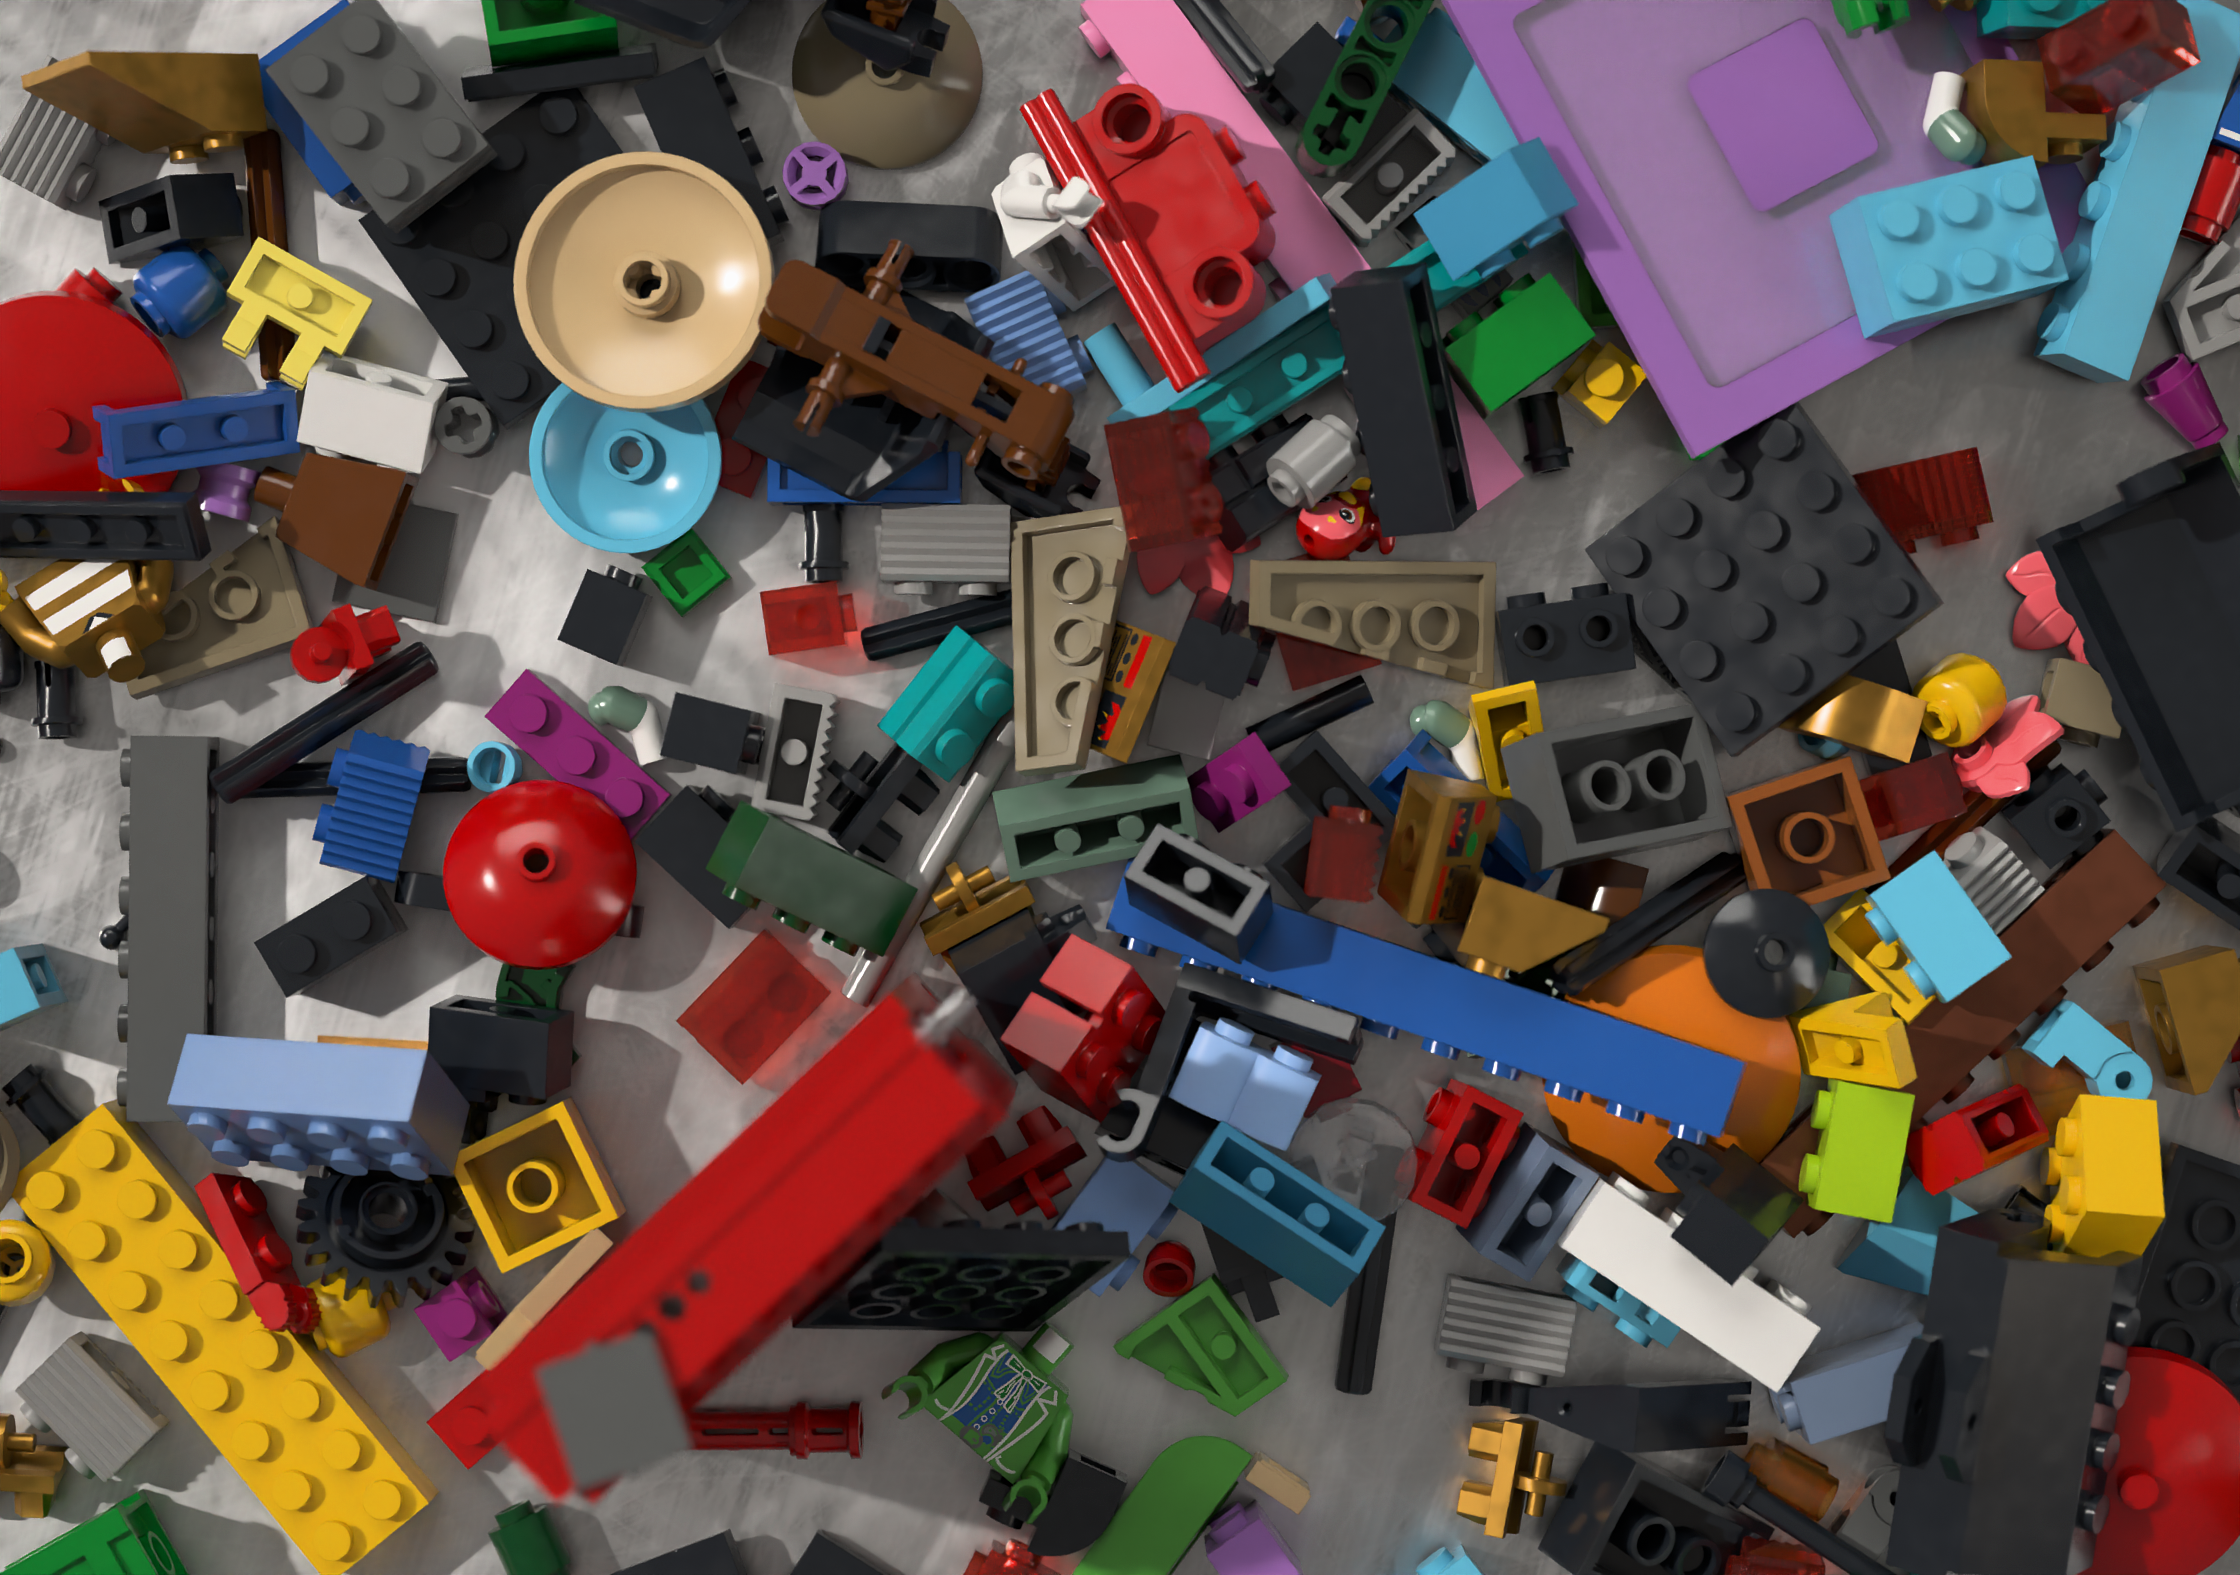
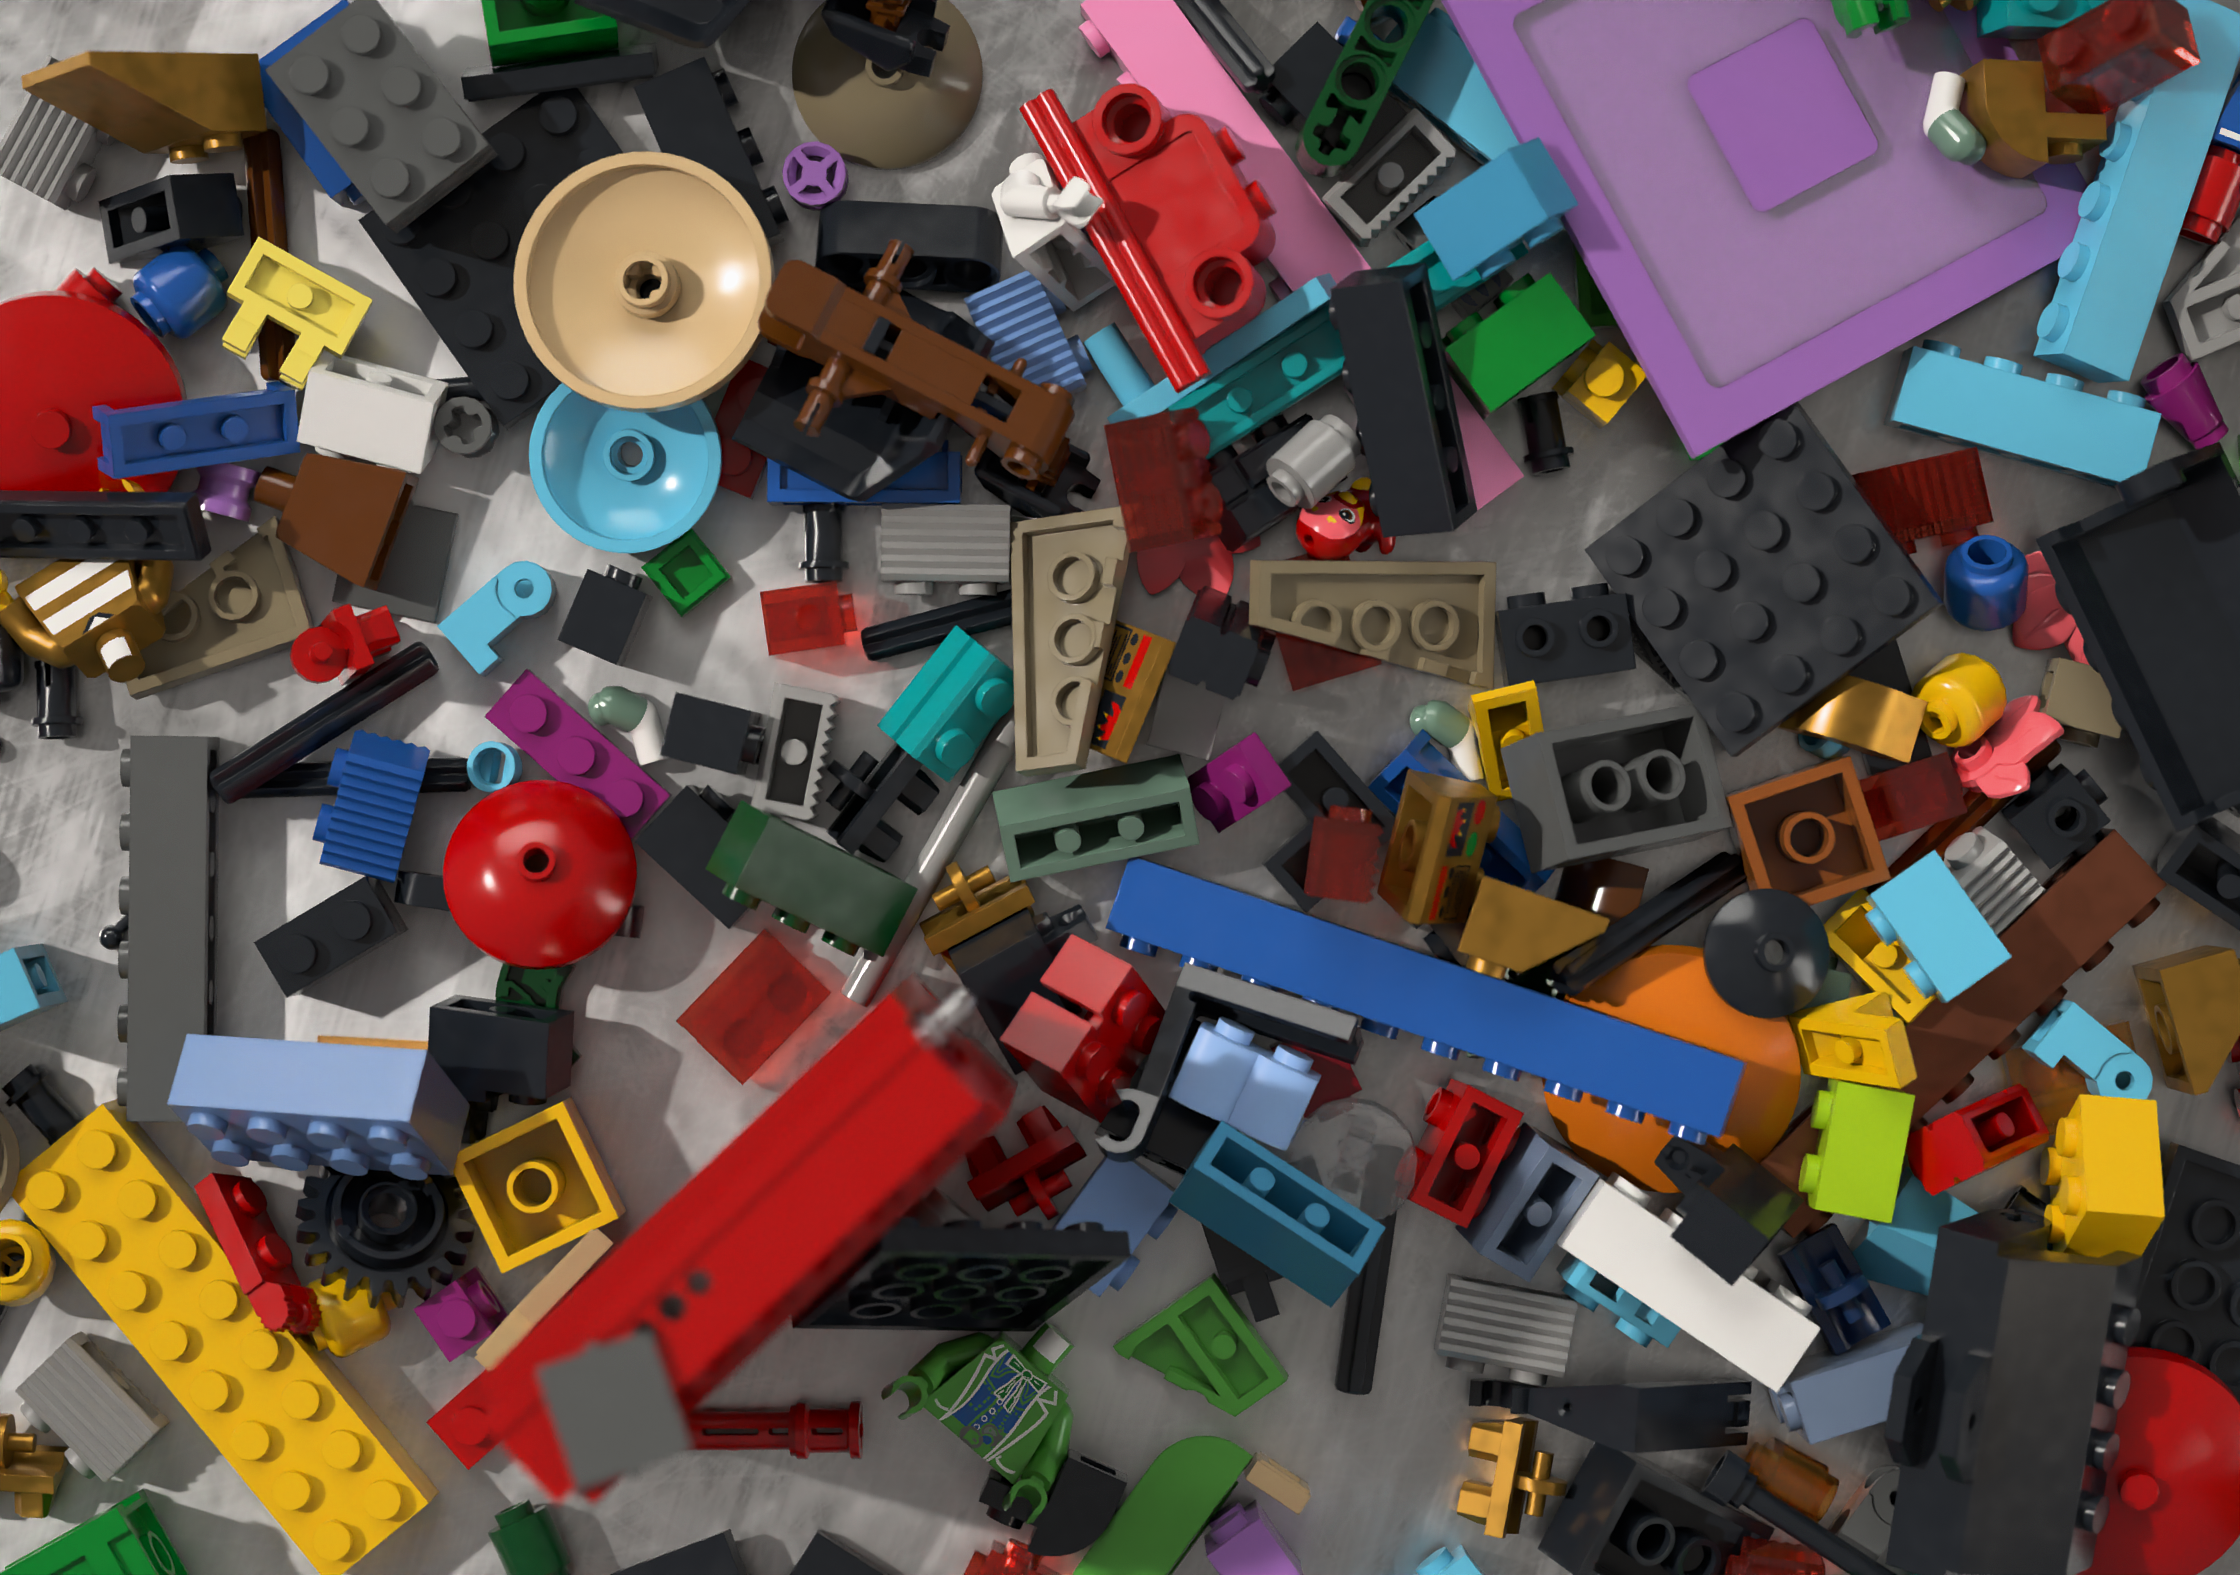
(496, 609): none -> medium azure leg
(1169, 1269): red hinge -> none
(1199, 893): black brick -> none
(1313, 713): black piece -> none
(1835, 1287): none -> dark blue hips
(1948, 246): medium azure brick -> none
(1986, 583): none -> blue head
(2020, 416): none -> medium azure brick

